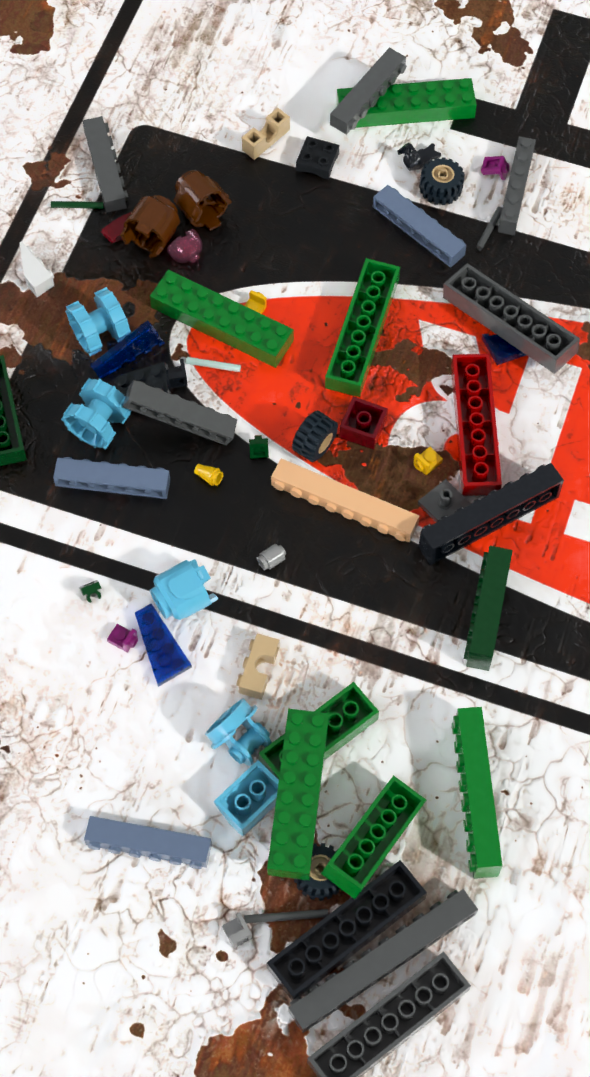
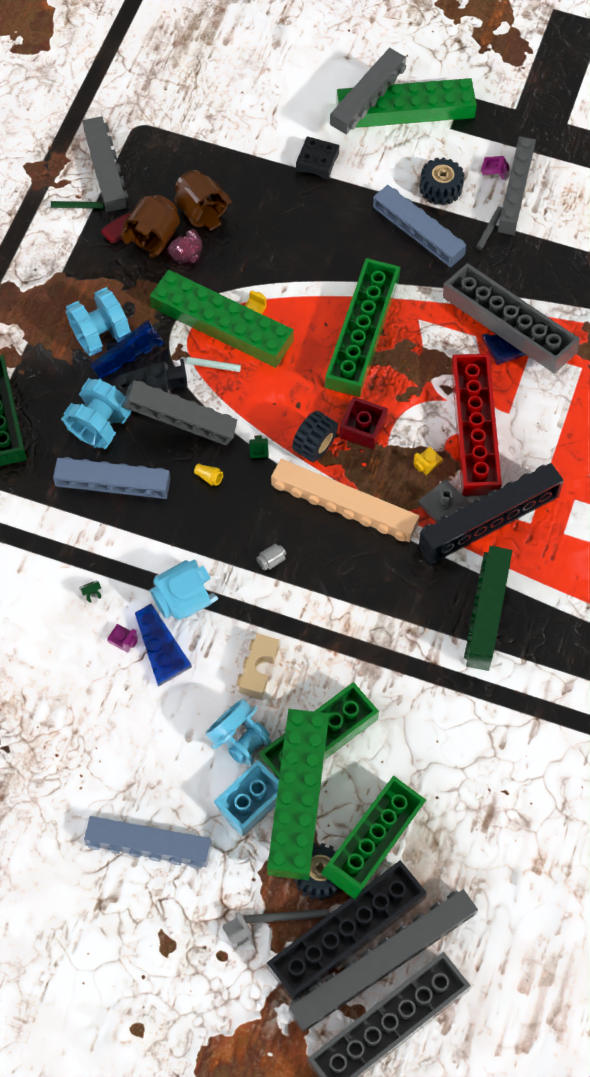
(36, 276): white slope -> none
(257, 142): tan arch -> none
(416, 159): black hair -> none
(477, 793): green brick -> none

